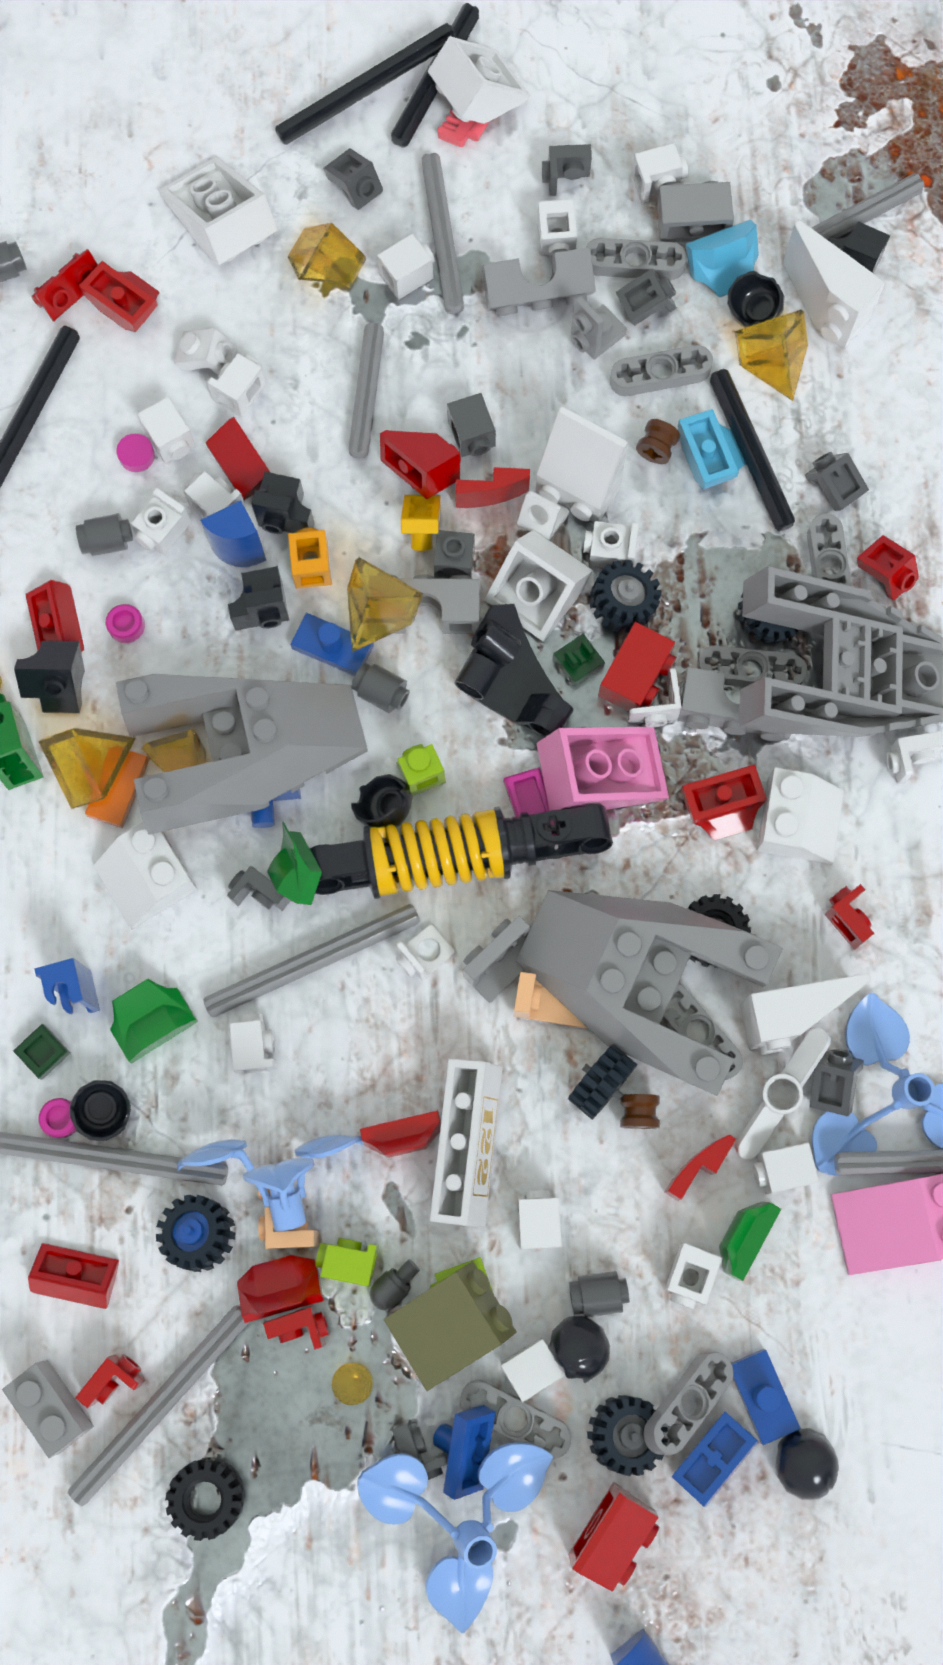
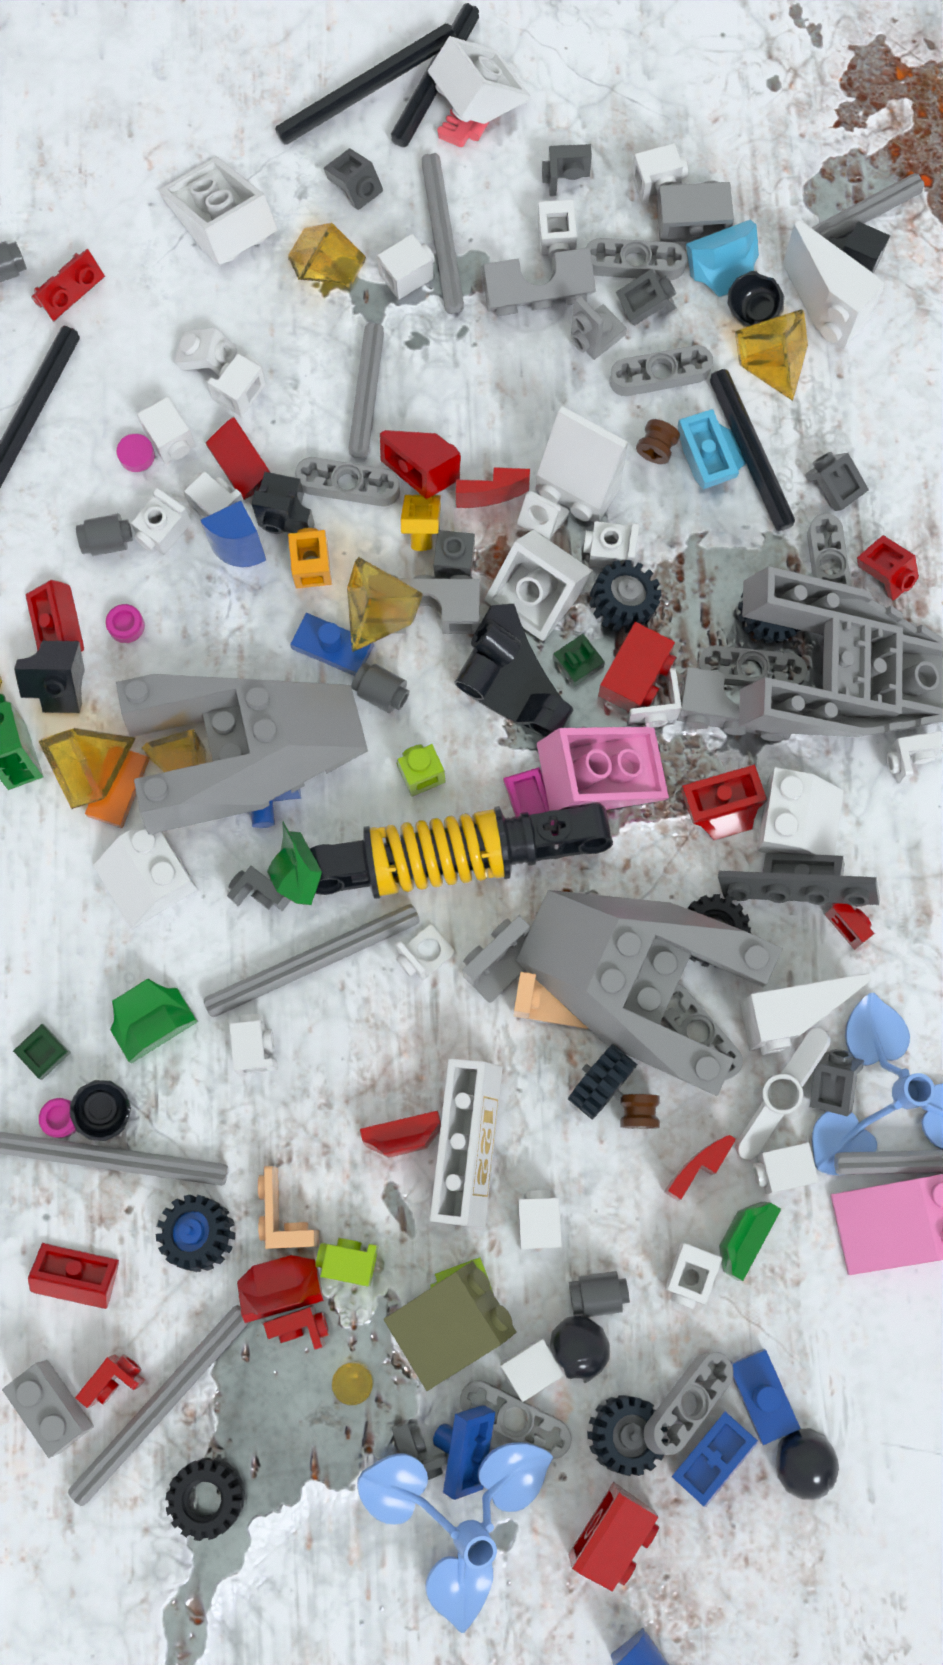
(71, 981): blue hinge -> none
(120, 296): red slope -> none
(261, 601): black brick -> none
(285, 1199): light blue plant -> none
(374, 474): none -> light grey beam
(383, 802): black hair -> none
(393, 1286): dark grey cylinder -> none
(471, 425): dark grey brick -> none
(802, 879): none -> dark grey bracket

